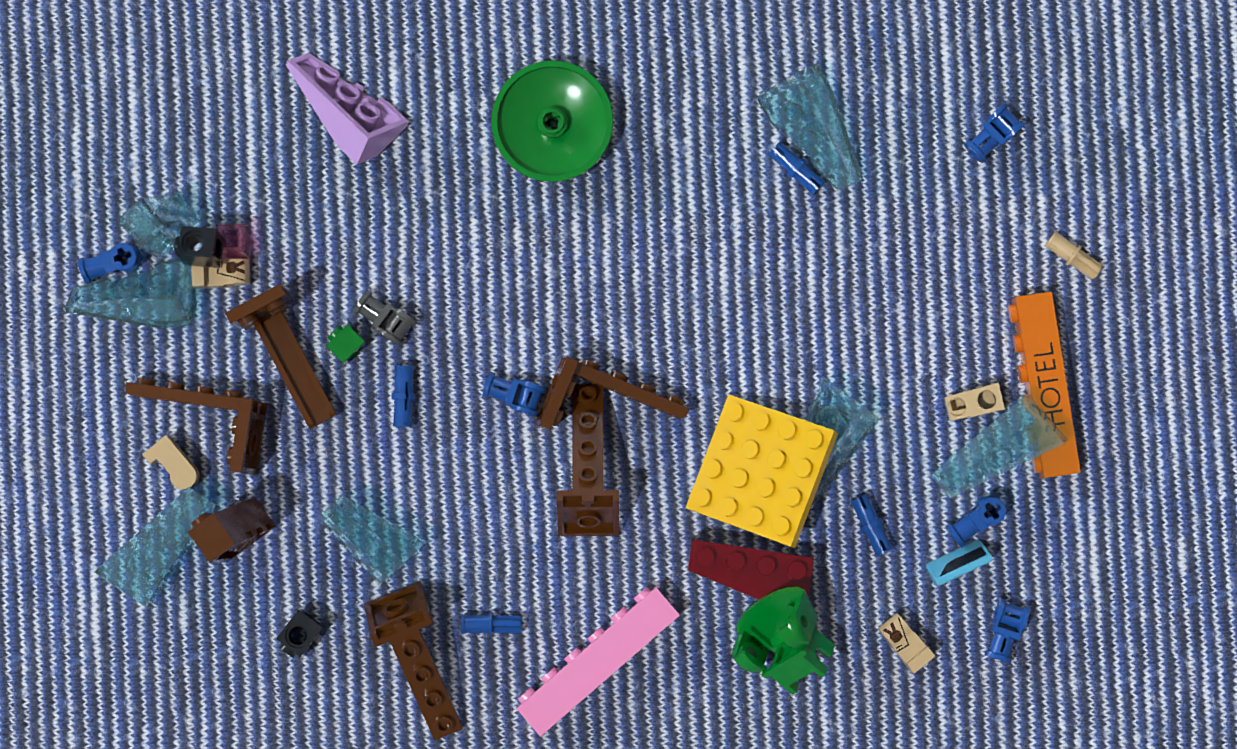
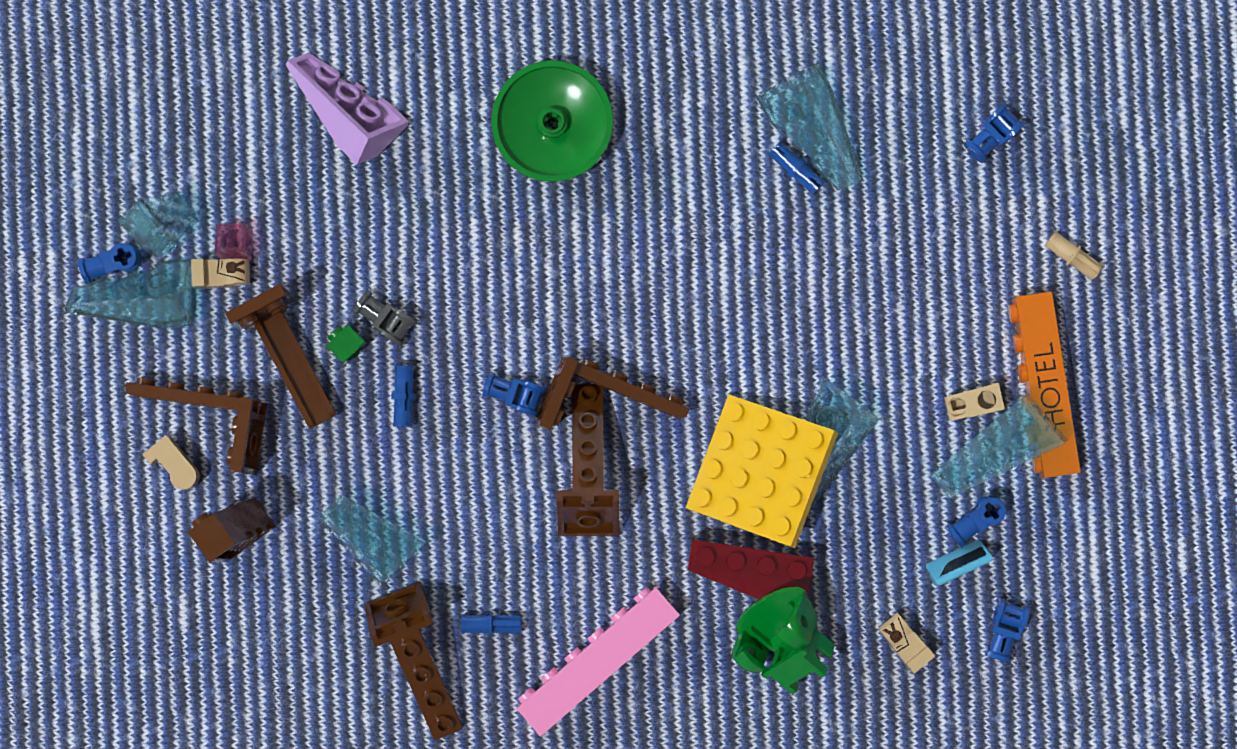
(157, 549): clear light blue wedge -> none
(208, 255): black brick -> none
(312, 627): black brick -> none
(871, 525): blue pin -> none

